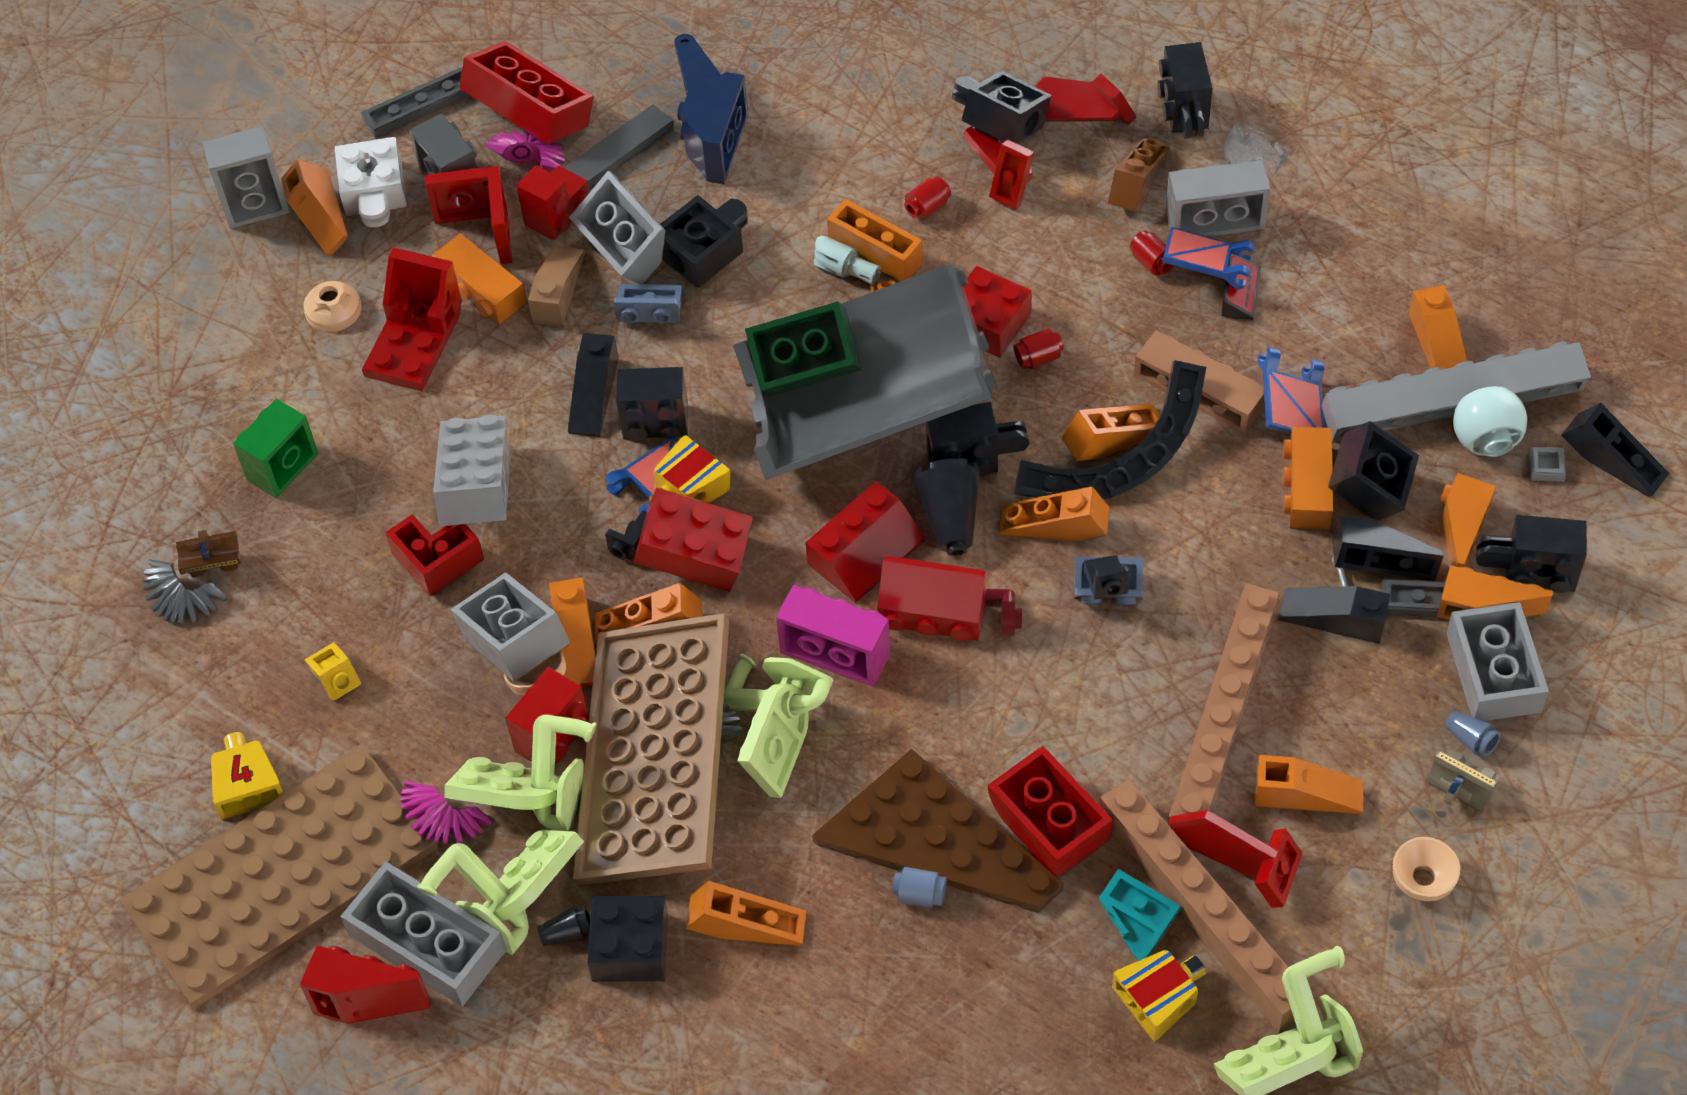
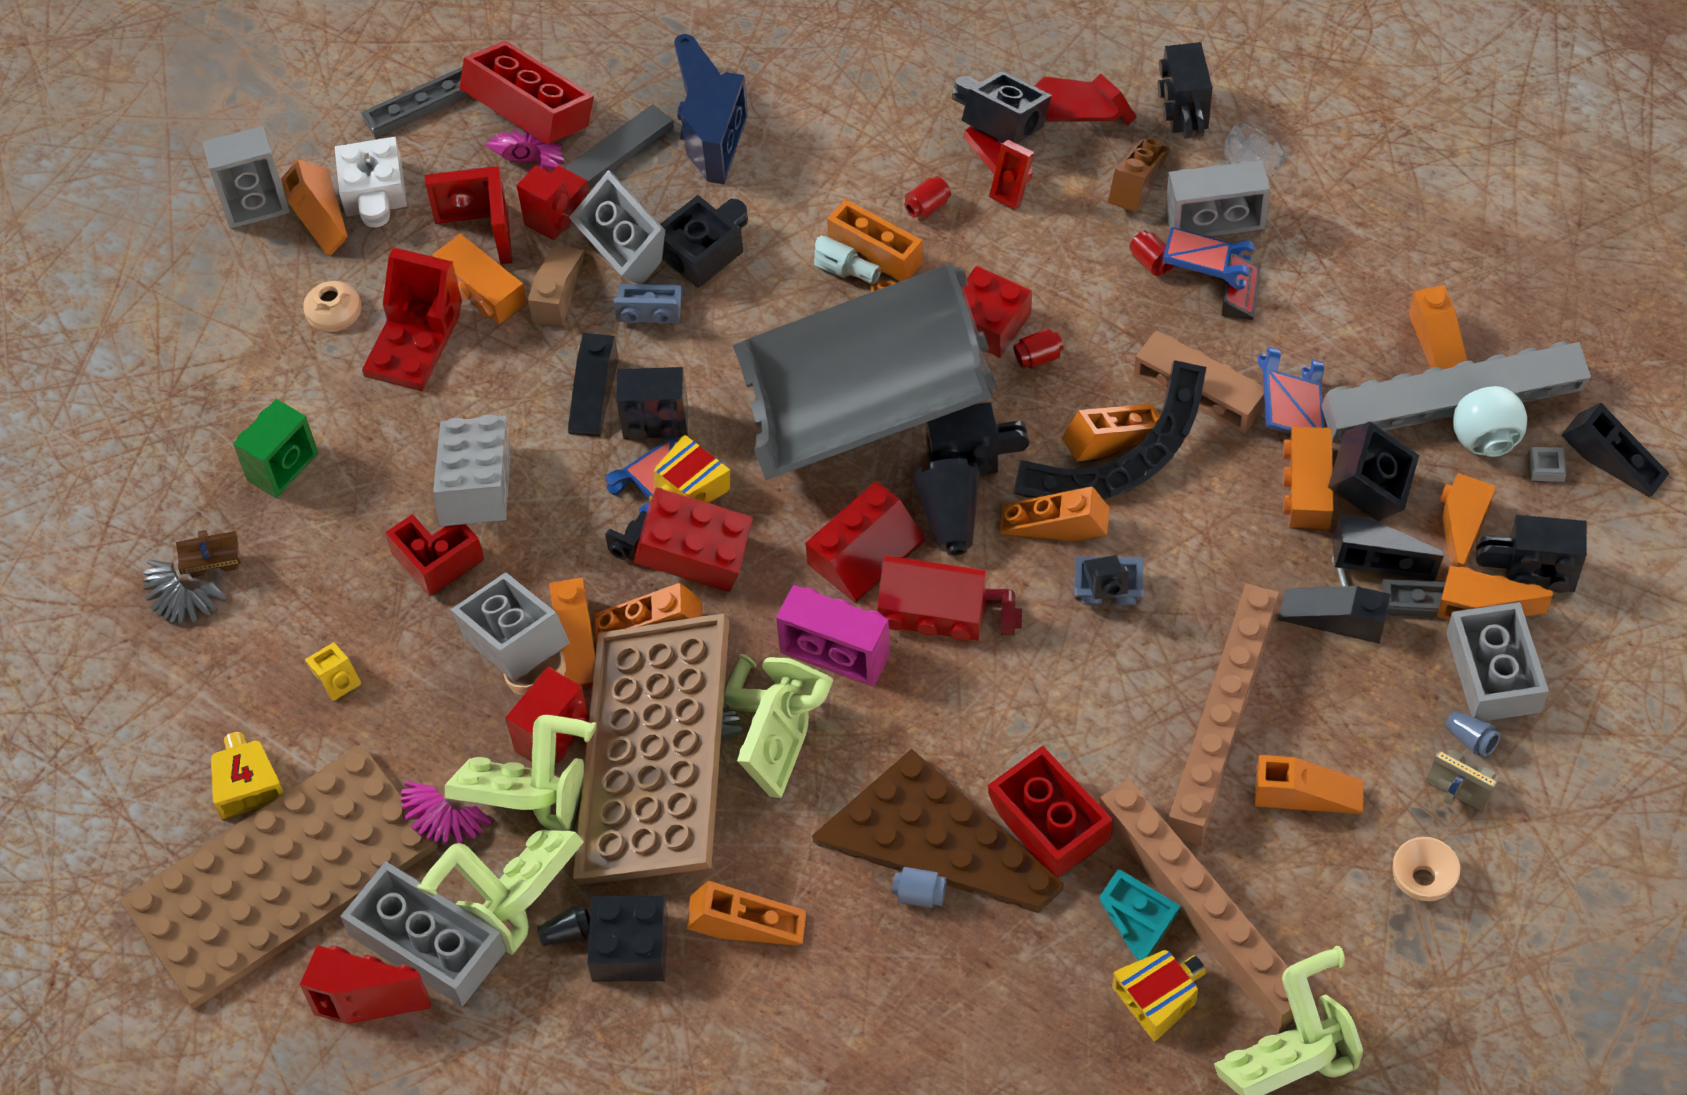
(441, 147): dark grey brick -> none
(803, 349): dark green brick -> none
(1270, 864): red piece -> none

